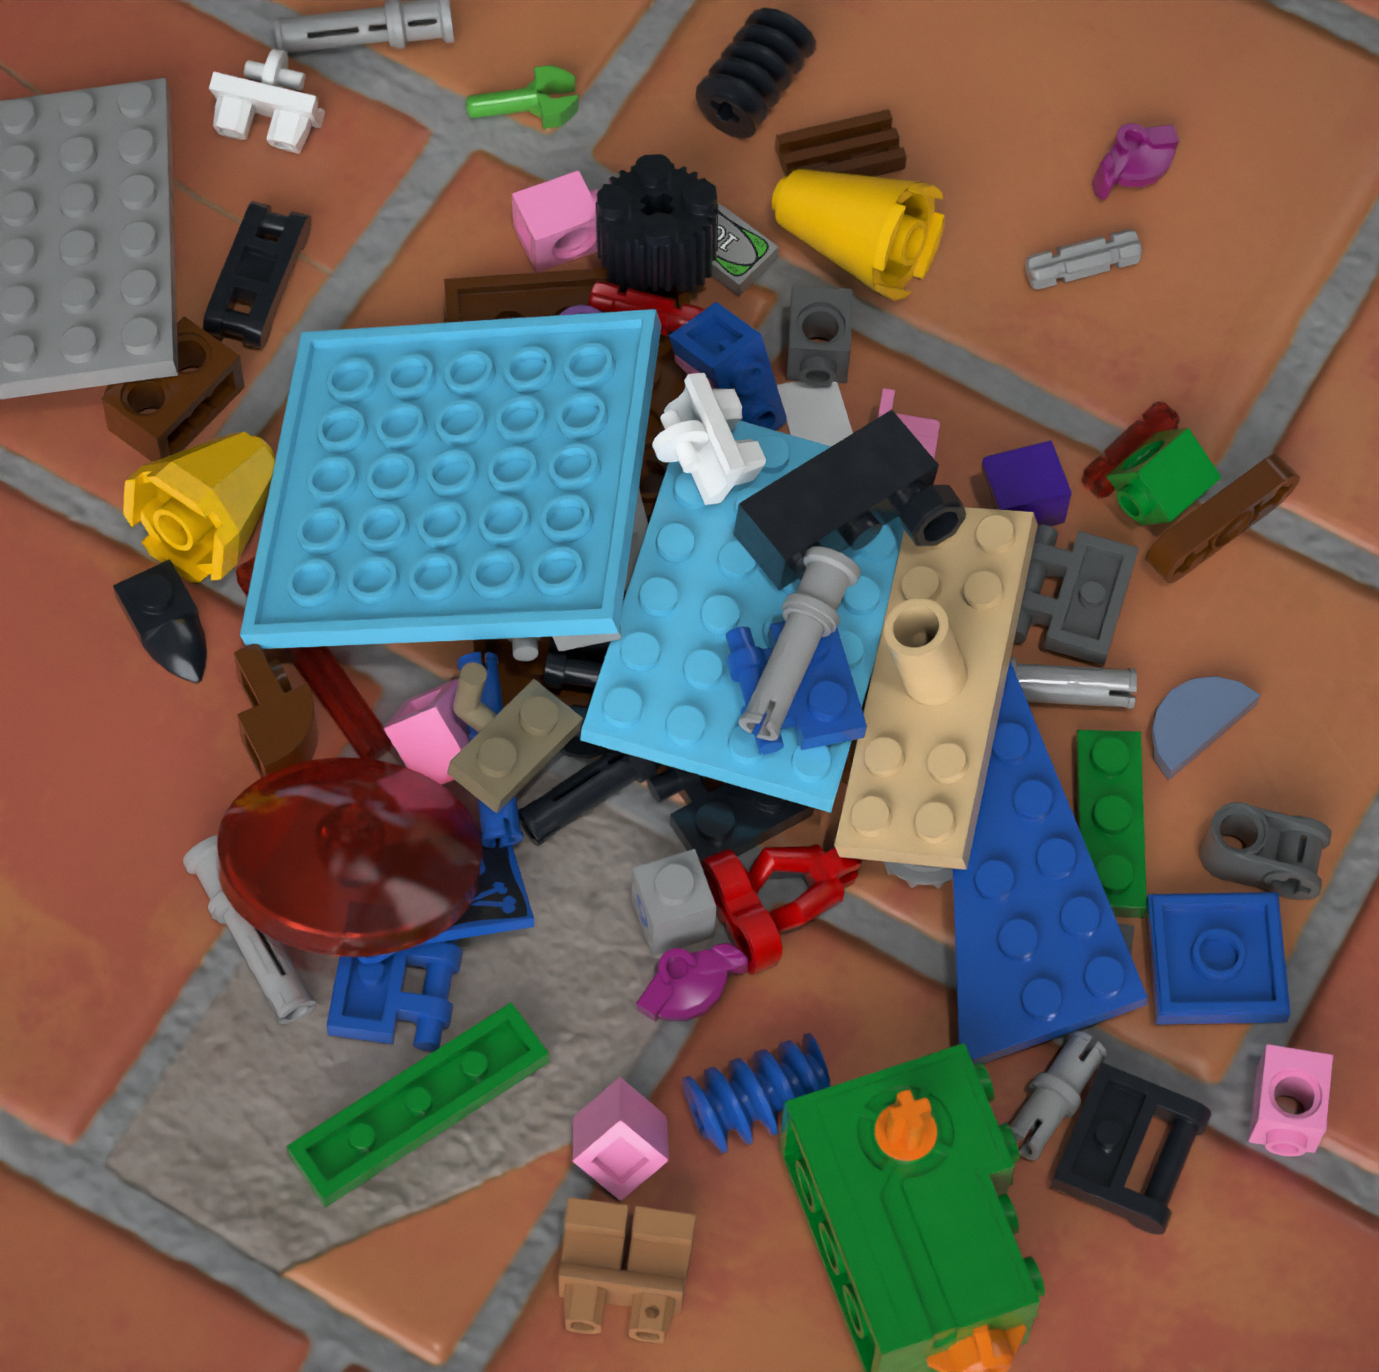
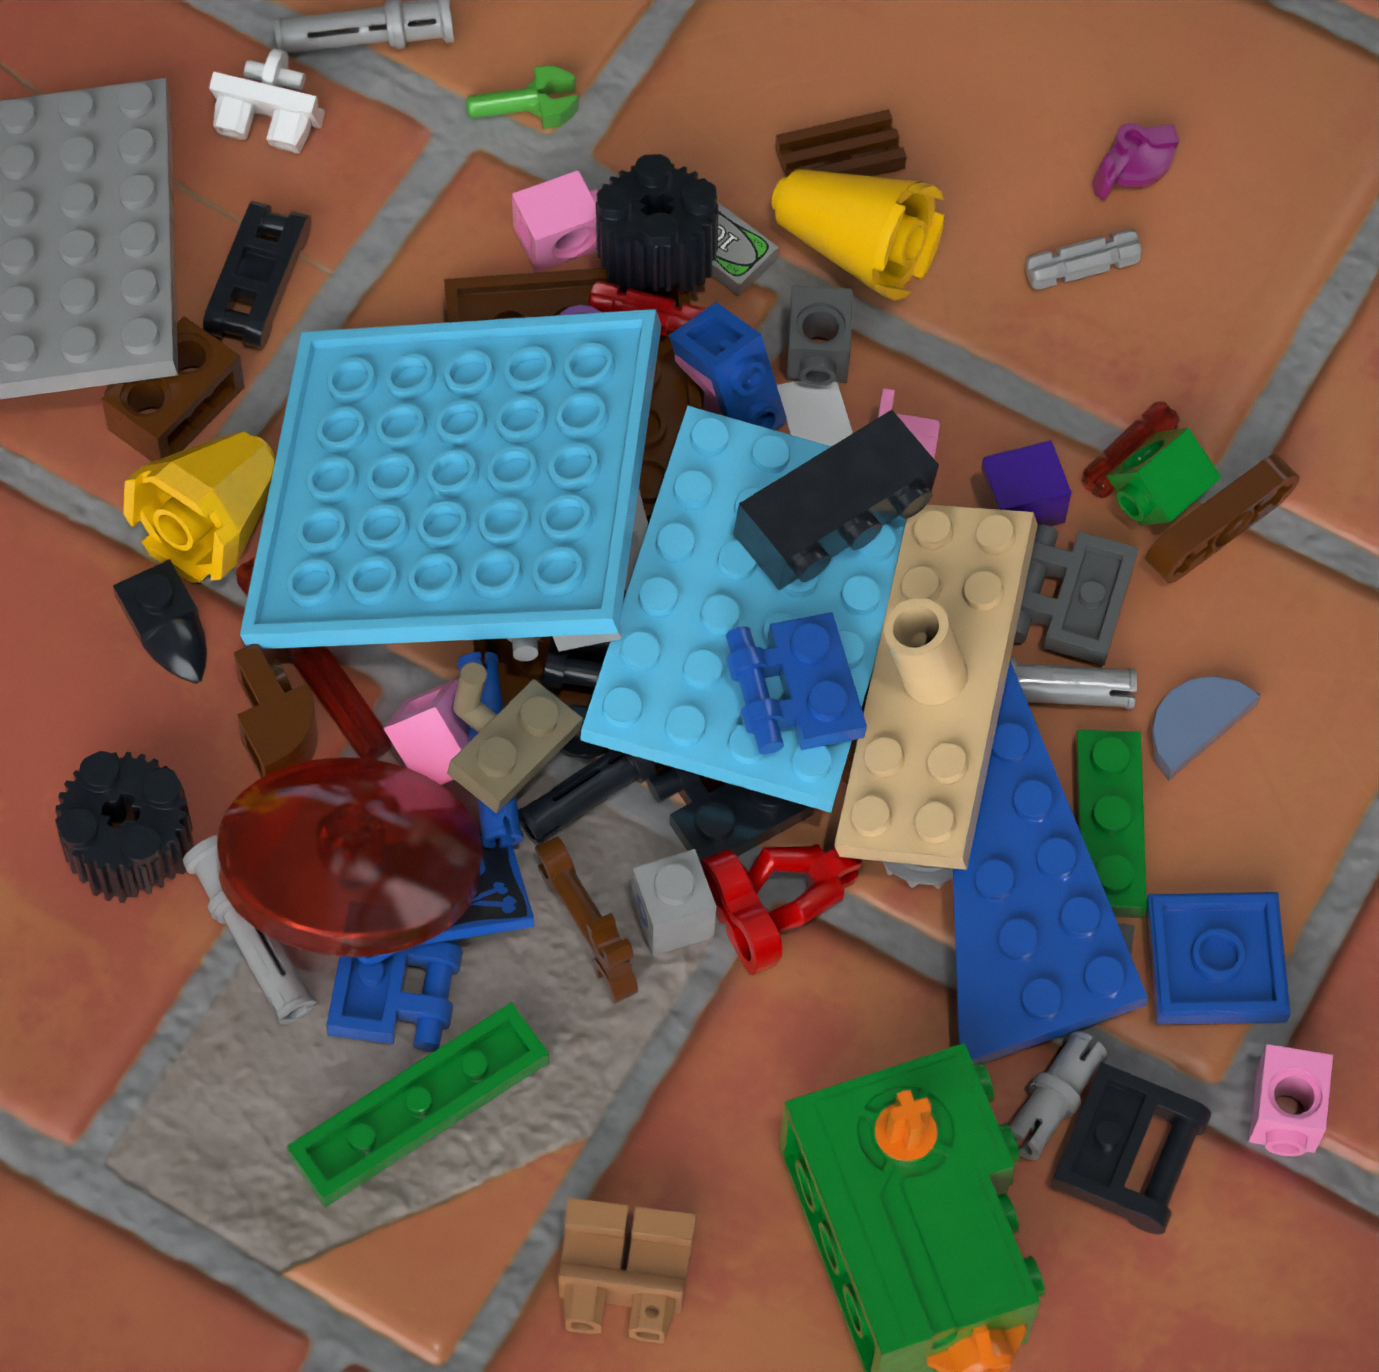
(139, 800): none -> black brick
(600, 932): none -> reddish brown bar
(620, 1139): bright pink panel -> none
(690, 982): magenta piece -> none
(702, 441): white hips -> none
(754, 71): black piece -> none
(754, 1093): blue piece -> none
(808, 617): light grey pin -> none
(932, 515): black tile -> none
(1271, 850): dark grey piece -> none

